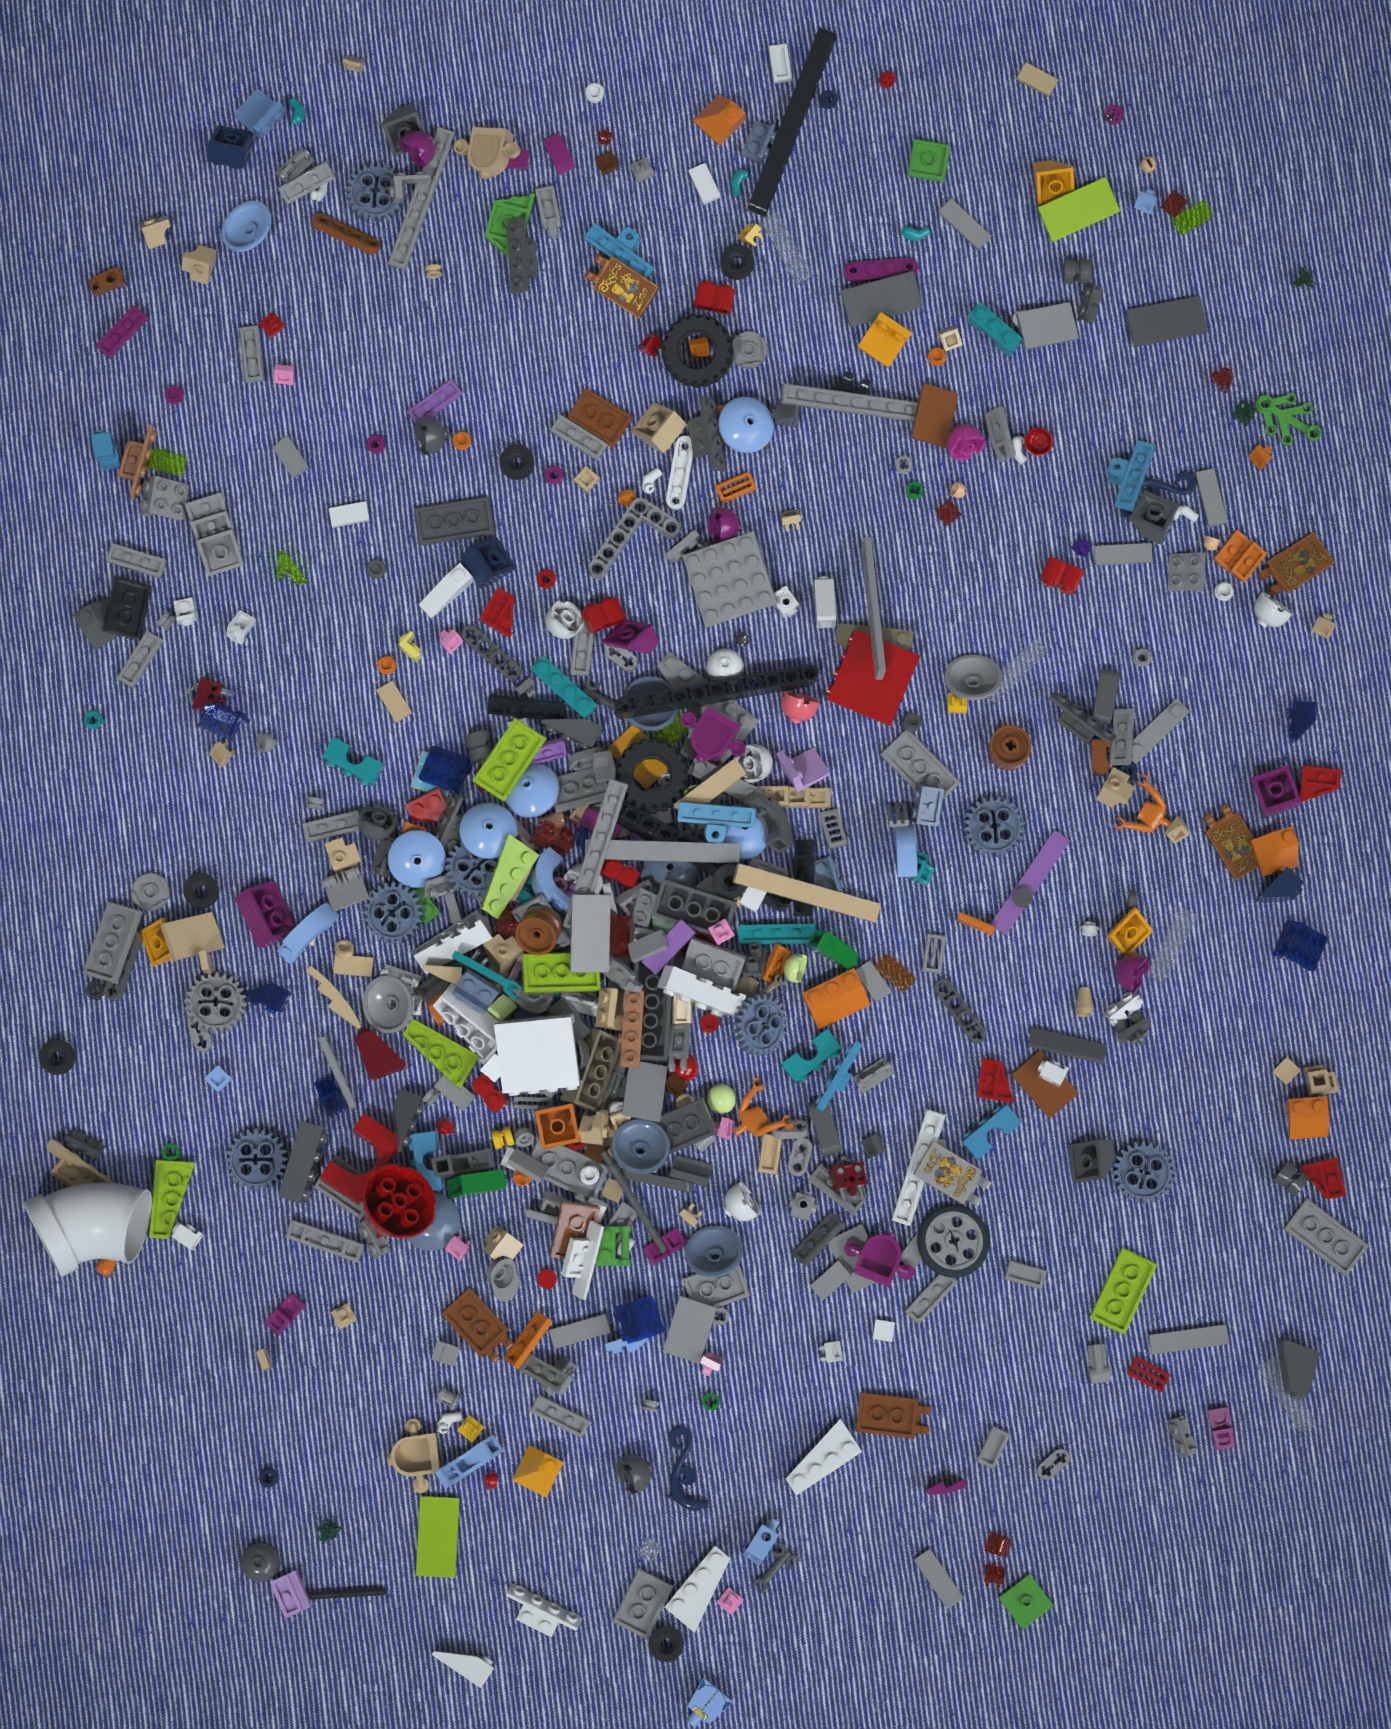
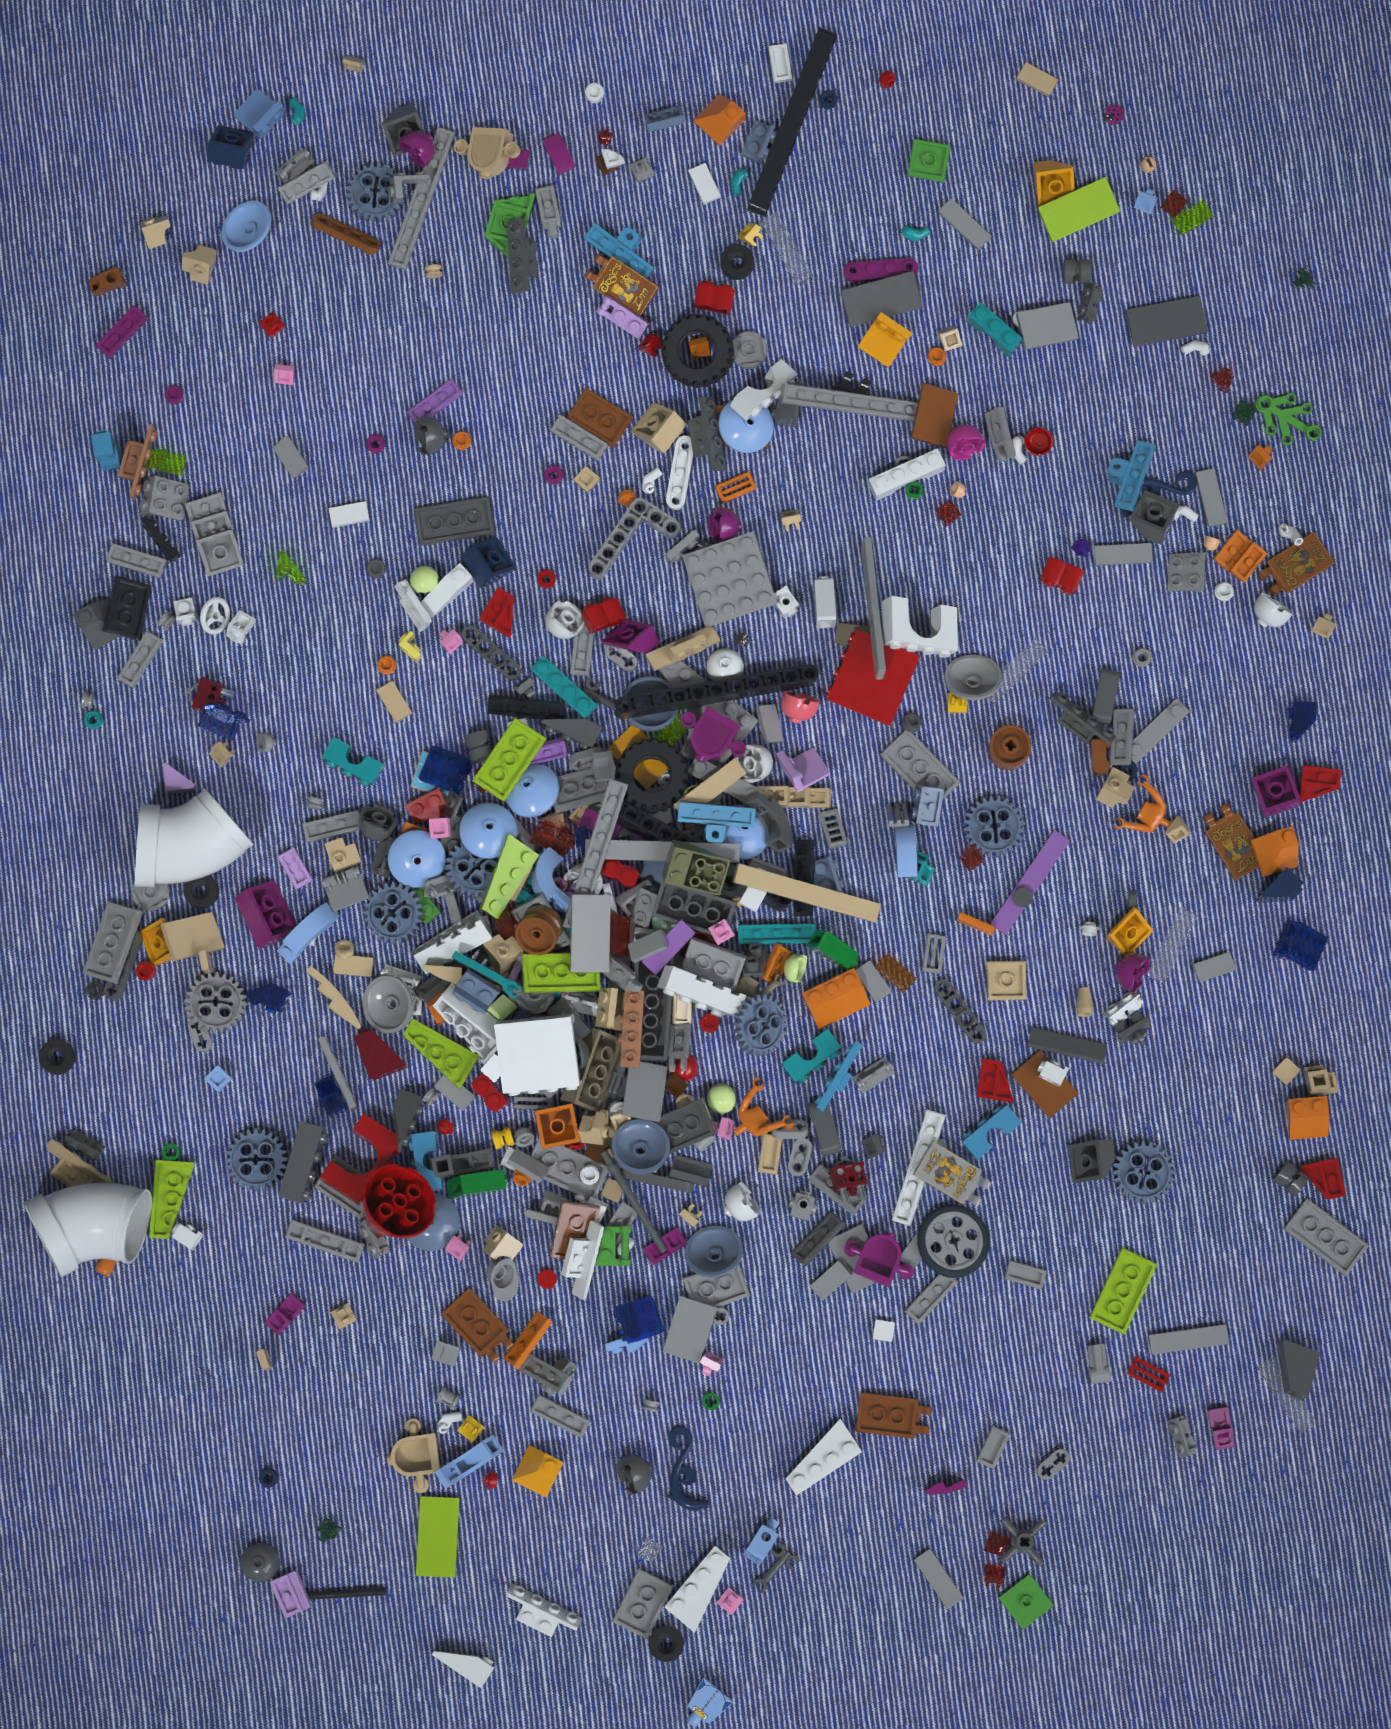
(87, 700): none -> light grey bush
(145, 970): none -> red tile
(160, 539): none -> black hinge
(176, 782): none -> lavender slope
(186, 841): none -> white cylinder
(211, 614): none -> white piece
(251, 354): light grey tile -> none
(295, 868): none -> lavender plate
(413, 606): none -> white hinge
(424, 579): none -> yellowish green hair
(439, 828): none -> bright pink tile
(522, 471): black tyre -> none
(579, 1331): light grey tile -> none
(612, 158): none -> white tile
(623, 317): none -> lavender plate
(664, 118): none -> sand blue bracket
(682, 648): none -> tan bracket
(695, 868): none -> olive slope
(751, 401): none -> white arch
(769, 724): none -> light grey tile
(832, 1352): white tile -> none
(893, 479): none -> white arch
(899, 633): none -> white arch
(971, 858): none -> clear red slope
(1006, 980): none -> tan plate
(1015, 1540): none -> dark grey bar
(1196, 345): none -> white arm
(1214, 967): none -> light grey tile
(1290, 533): none -> white arm

